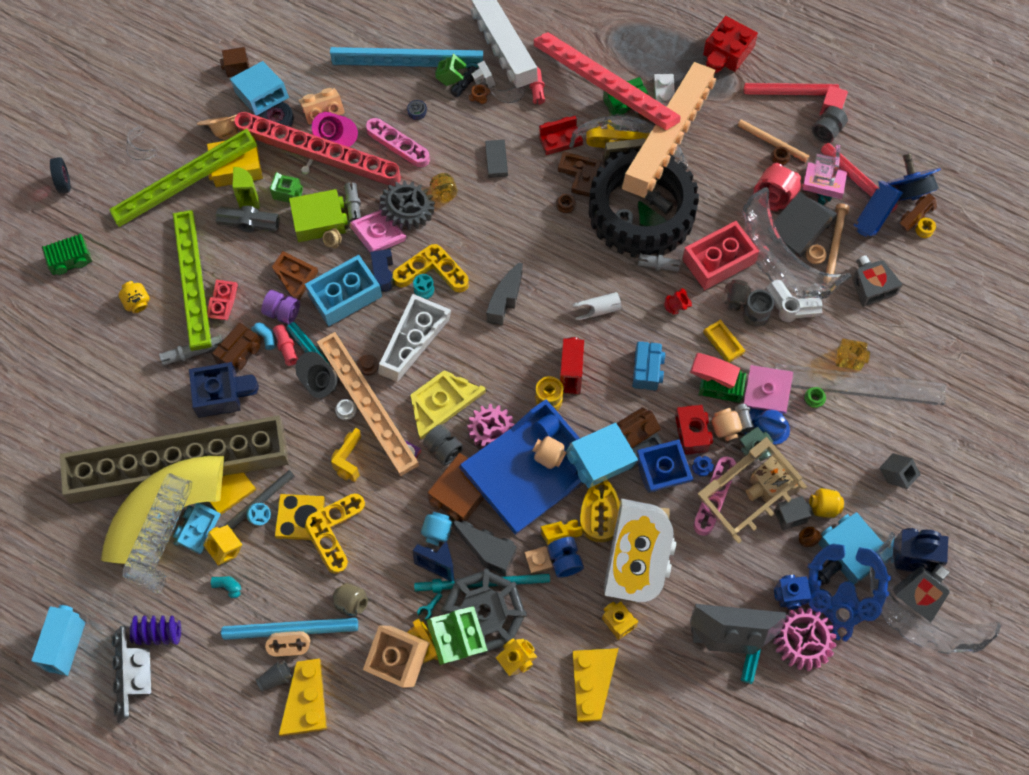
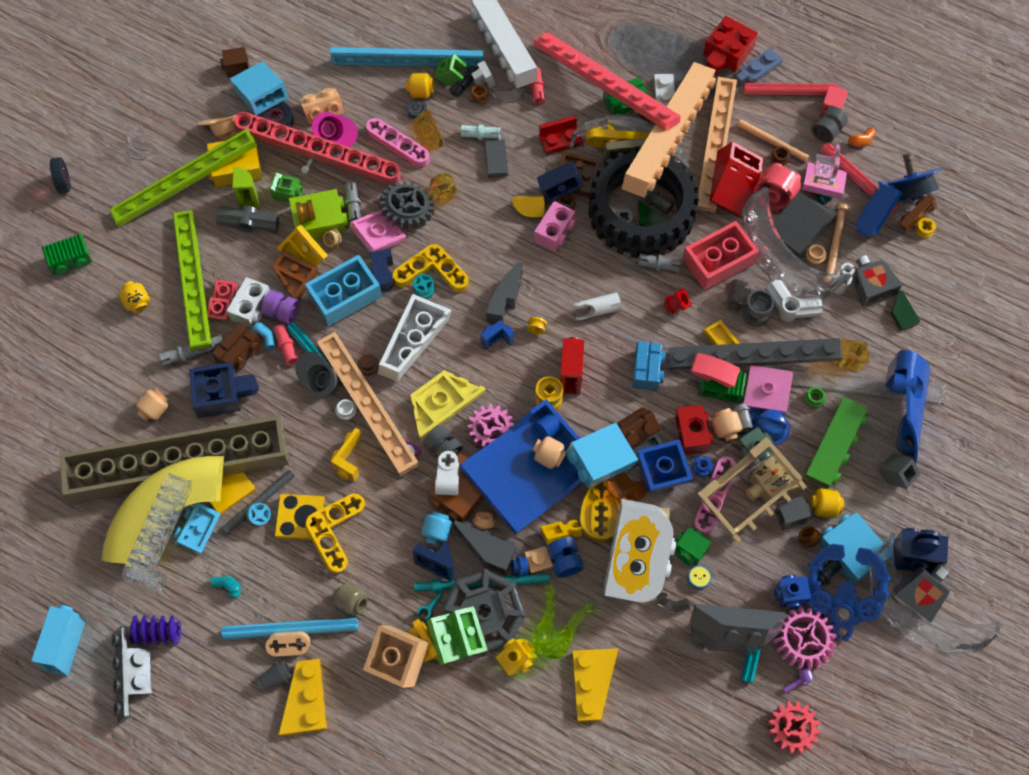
(152, 405): none -> light nougat head
(222, 544): yellow brick -> none
(244, 302): none -> white brick
(303, 247): none -> yellow wing
(305, 211): none -> pearl gold wheel
(420, 85): none -> yellow head
(427, 131): none -> clear yellow slope
(447, 477): none -> white piece
(480, 132): none -> light aqua pin
(483, 520): none -> light nougat plate
(493, 333): none -> blue bracket
(519, 566): none -> blue plate
(530, 205): none -> yellow brick
(536, 325): none -> yellow bush
(551, 225): none -> bright pink brick
(552, 641): none -> clear neon green hair
(560, 181): none -> dark blue brick
(619, 627): yellow brick -> none
(624, 489): none -> clear orange plate
(670, 606): none -> clear smoke arm
(691, 546): none -> green brick
(699, 577): none -> light yellow tile
(716, 138): none -> light nougat plate
(735, 177): none -> red slope
(759, 67): none -> sand blue hinge
(760, 353): none -> dark grey plate
(789, 720): none -> coral gear
(805, 678): none -> medium lavender hand
(836, 442): none -> bright green wedge
(845, 268): none -> white pin
(862, 140): none -> orange arm
(903, 313): none -> dark green tile
(909, 376): none -> blue panel

